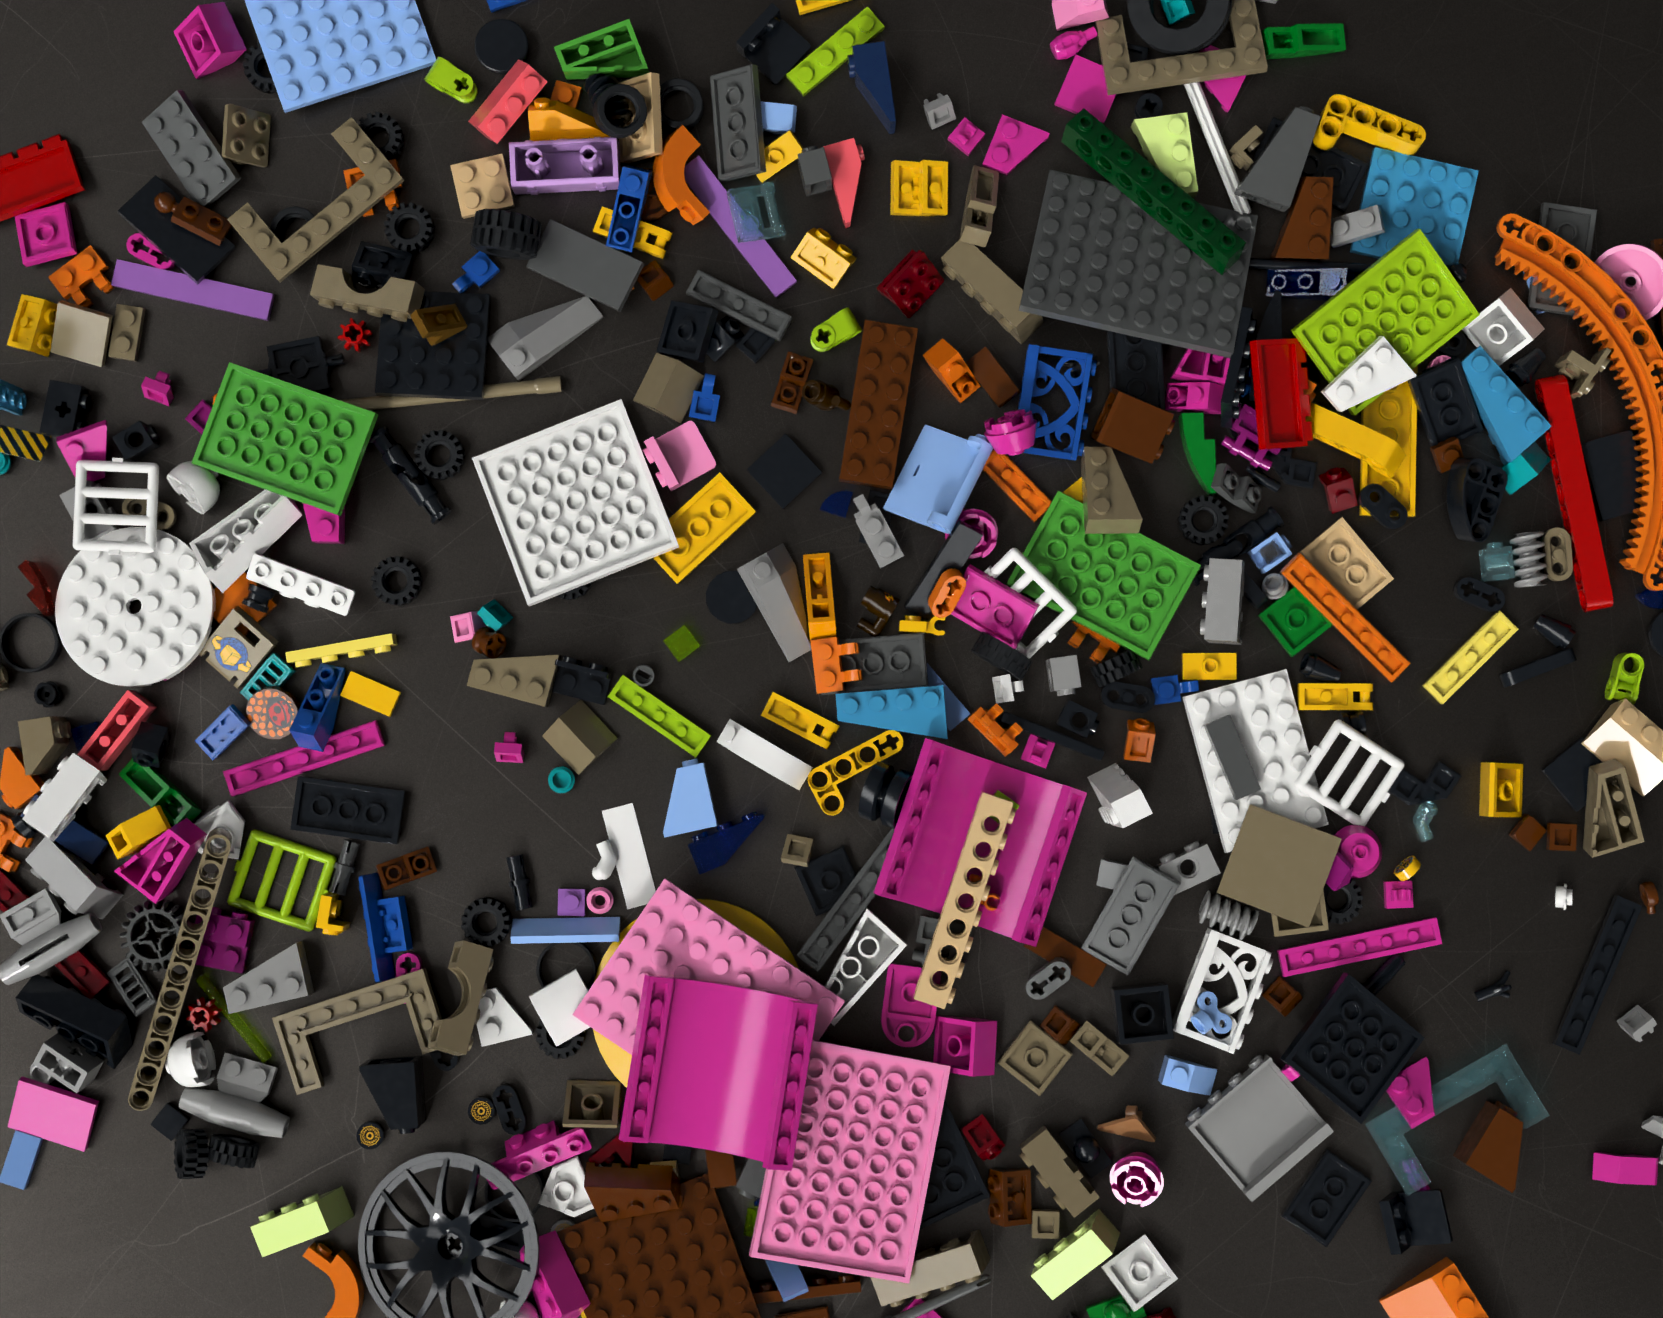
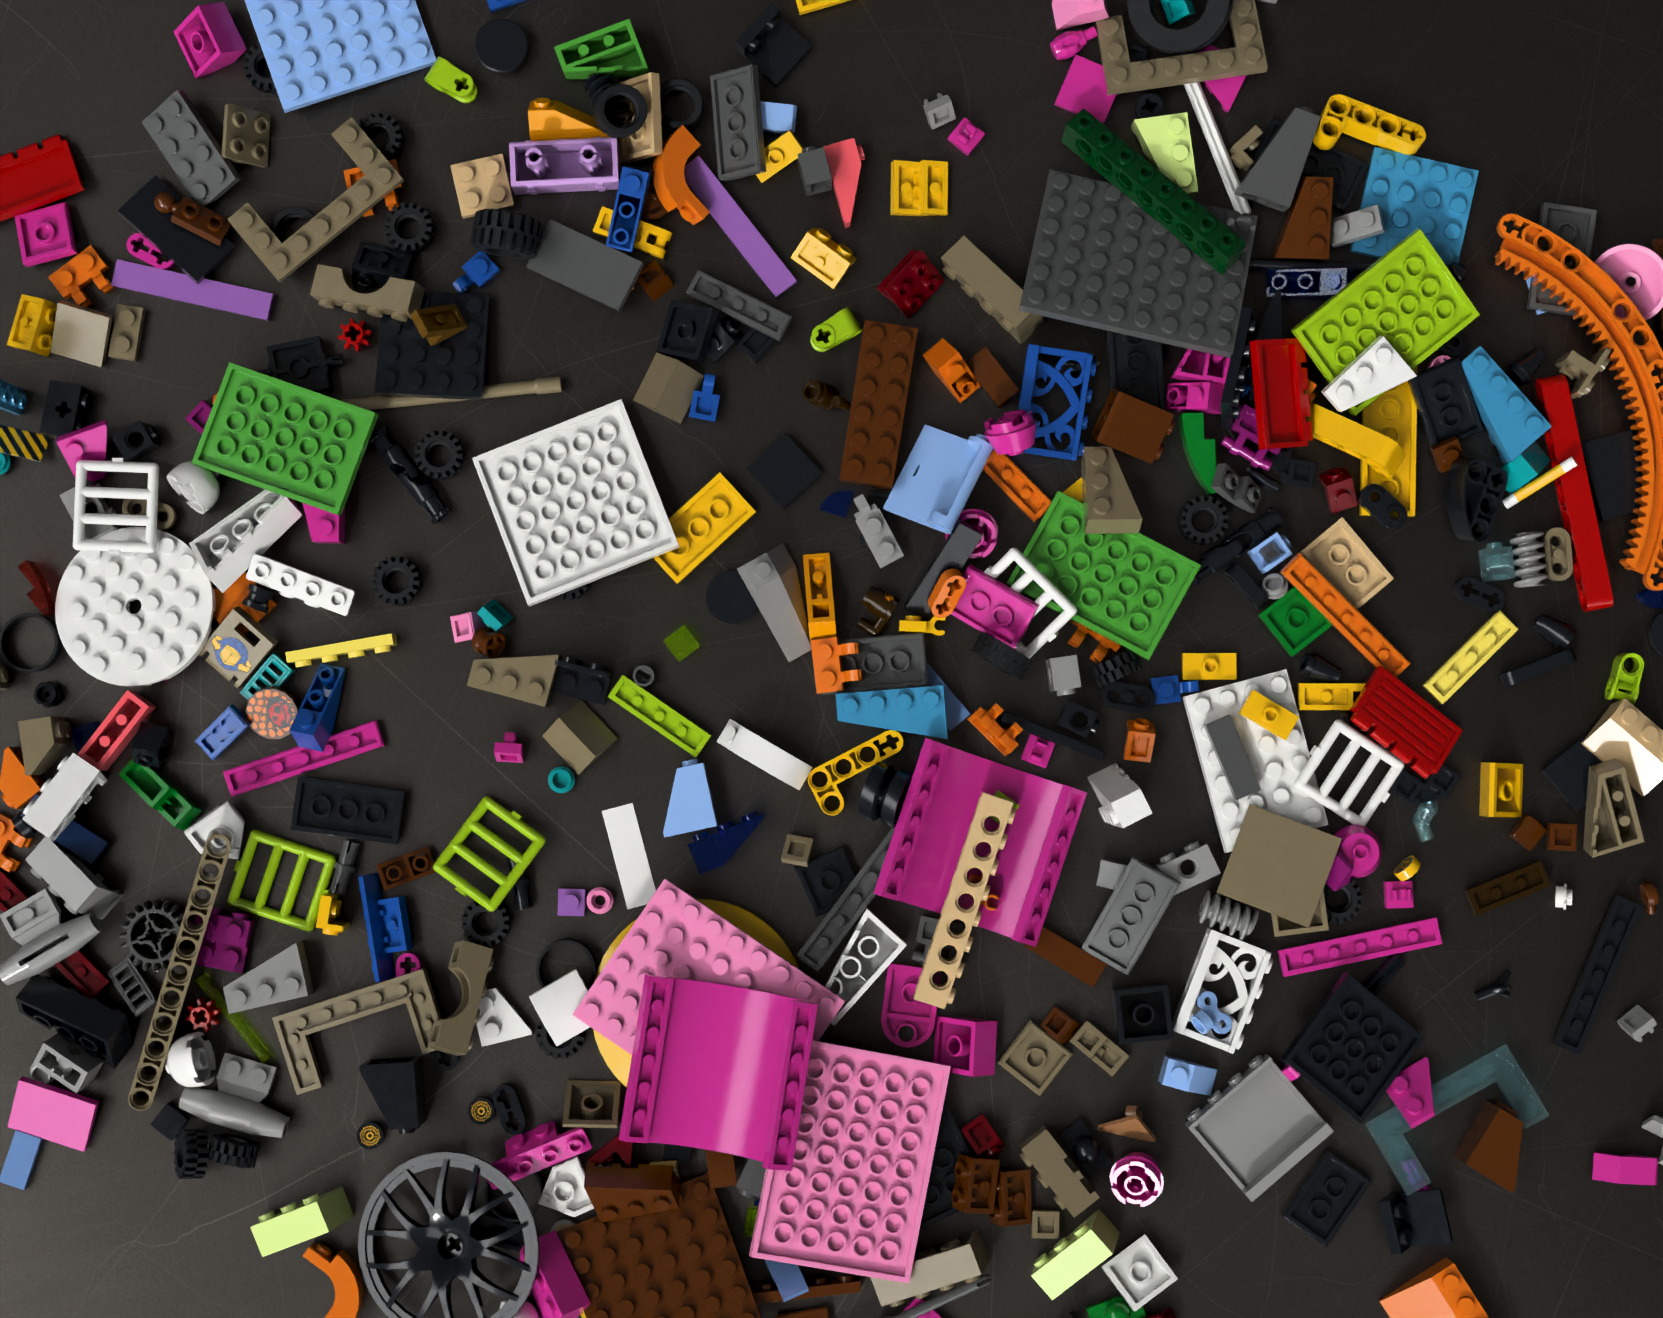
(138, 832): yellow slope -> none
(158, 389): dark pink tile -> none
(163, 862): dark pink wedge -> none
(370, 693): yellow tile -> none
(505, 882): none -> lime bar
(507, 101): coral brick -> none
(539, 336): light grey wedge -> none
(565, 930): light blue tile -> none
(566, 93): orange plate -> none
(607, 862): white arm -> none
(679, 455): bright pink bracket -> none
(747, 214): clear light blue plate -> none
(791, 382): reddish brown slope -> none
(798, 720): yellow plate -> none
(834, 51): lime plate -> none
(872, 78): dark blue slope -> none
(975, 1184): none -> reddish brown bracket
(979, 206): dark tan slope -> none
(1005, 688): white tile -> none
(1012, 144): dark pink wing -> none
(1052, 982): dark grey beam -> none
(1223, 601): light grey wedge -> none
(1268, 715): none -> yellow plate
(1282, 996): reddish brown slope -> none
(1303, 40): green slope -> none
(1406, 721): none -> red hinge
(1504, 327): white slope -> none
(1507, 887): none -> dark brown plate
(1539, 482): none -> yellow bar

